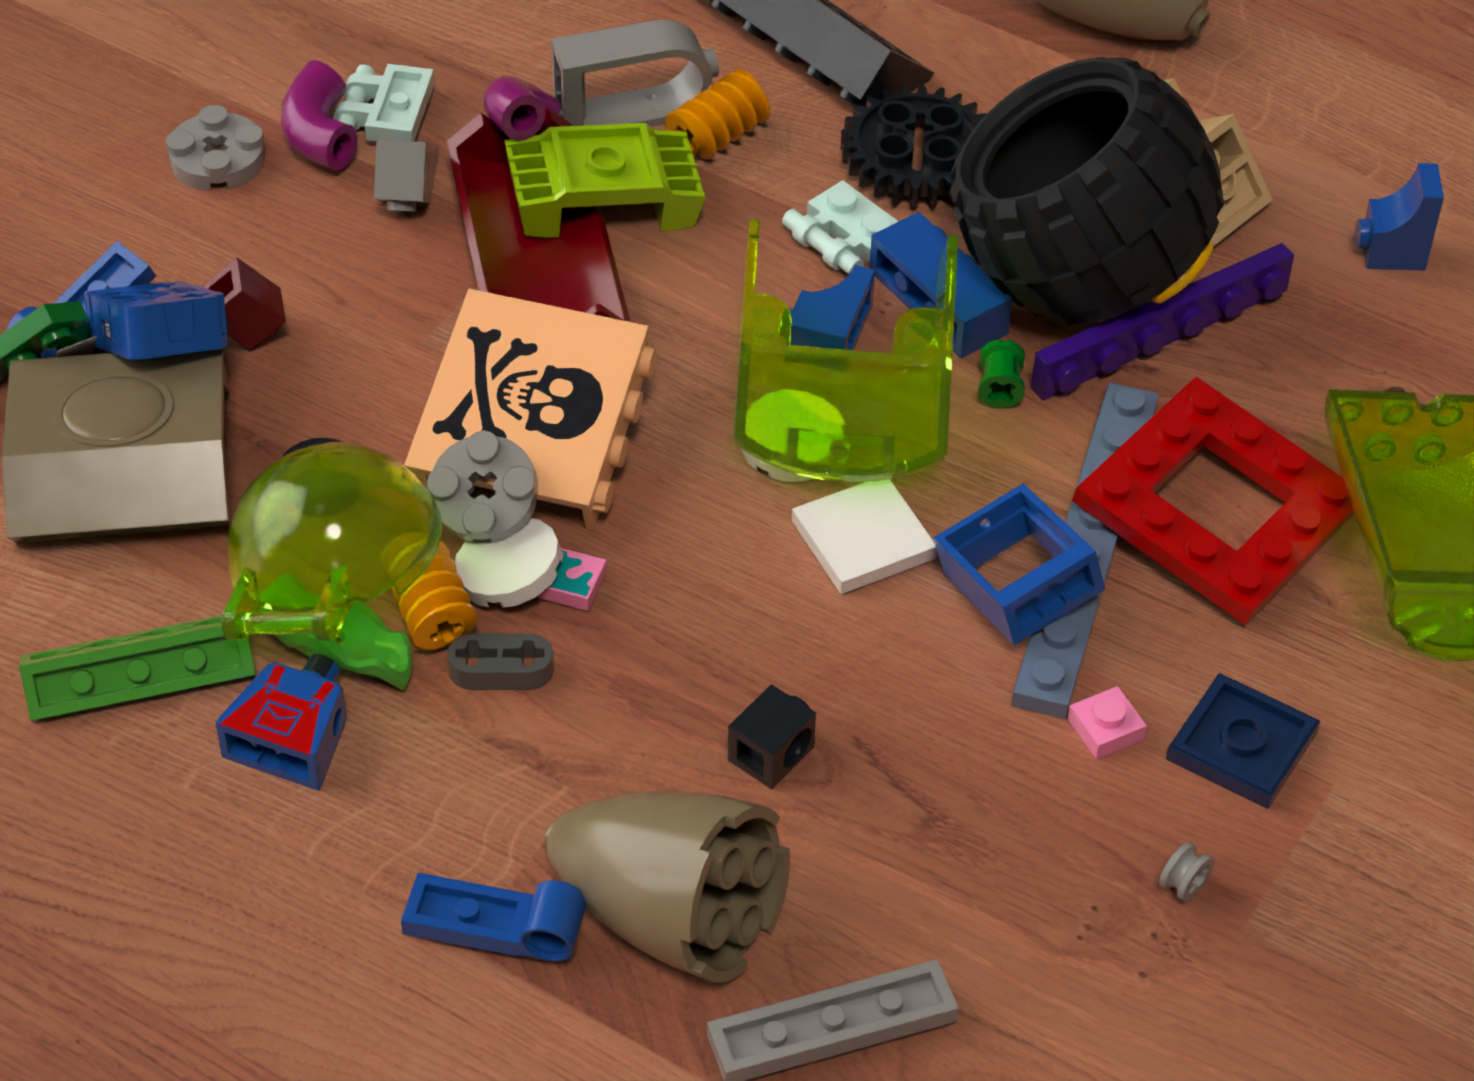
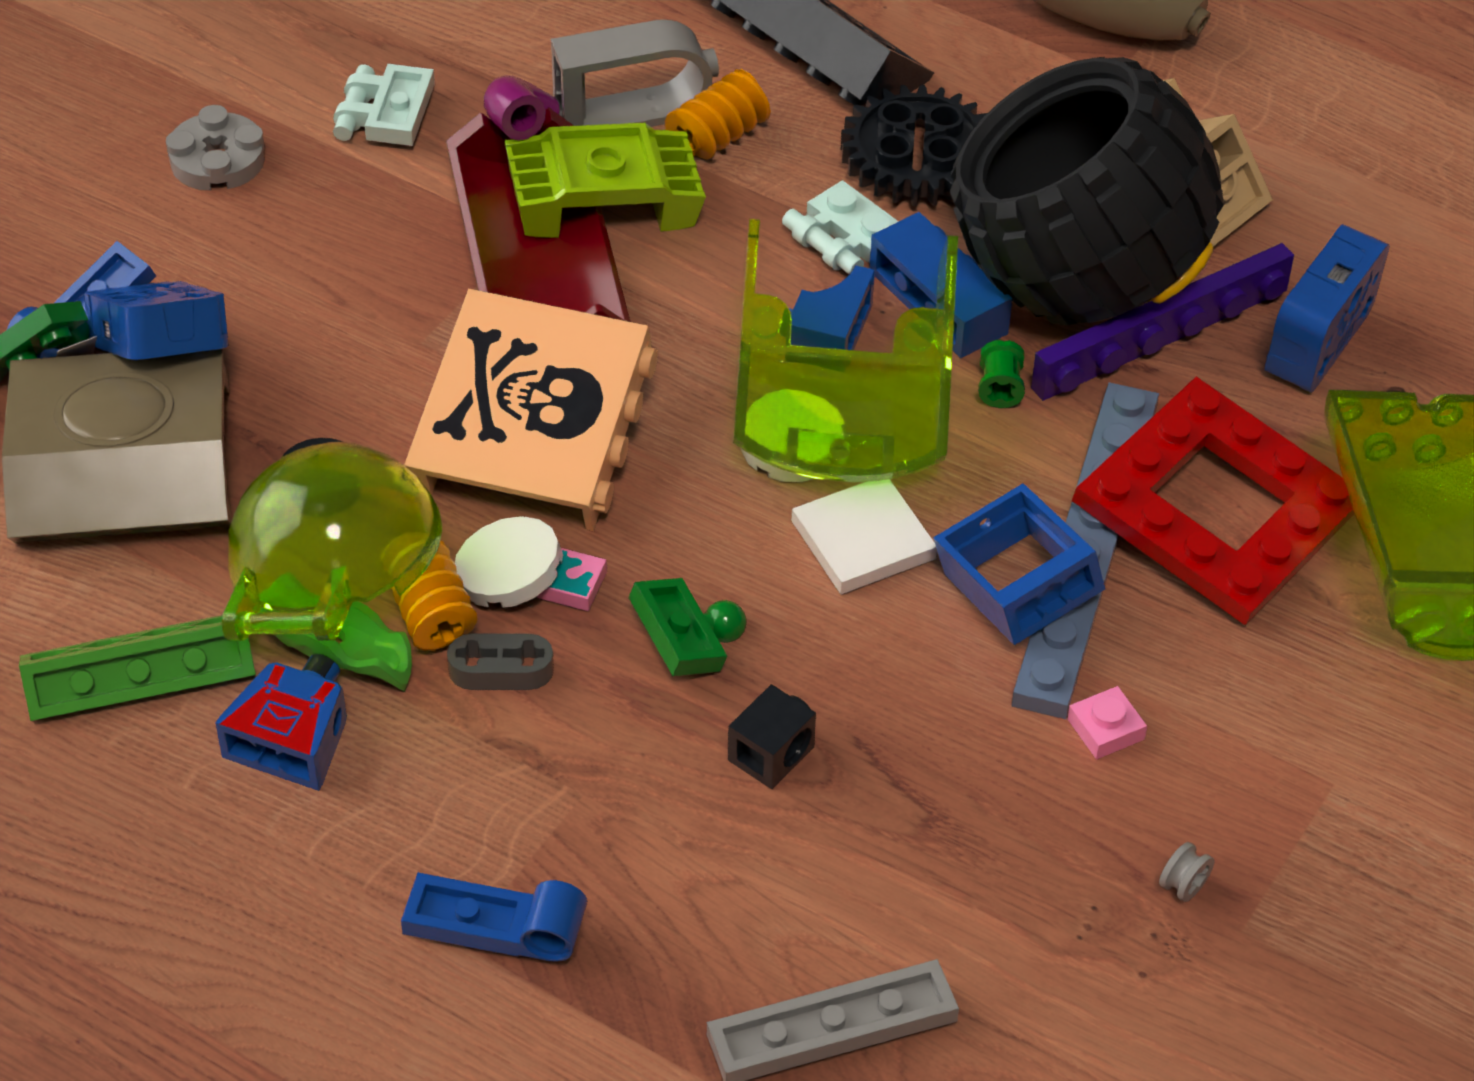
(251, 303): dark red brick -> none
(307, 117): magenta cylinder -> none
(404, 173): light grey slope -> none
(514, 486): light grey plate -> none
(676, 874): dark tan cylinder -> none
(681, 631): none -> green plate
(1243, 740): dark blue tile -> none
(1326, 307): none -> blue axle
(1402, 225): blue arch -> none

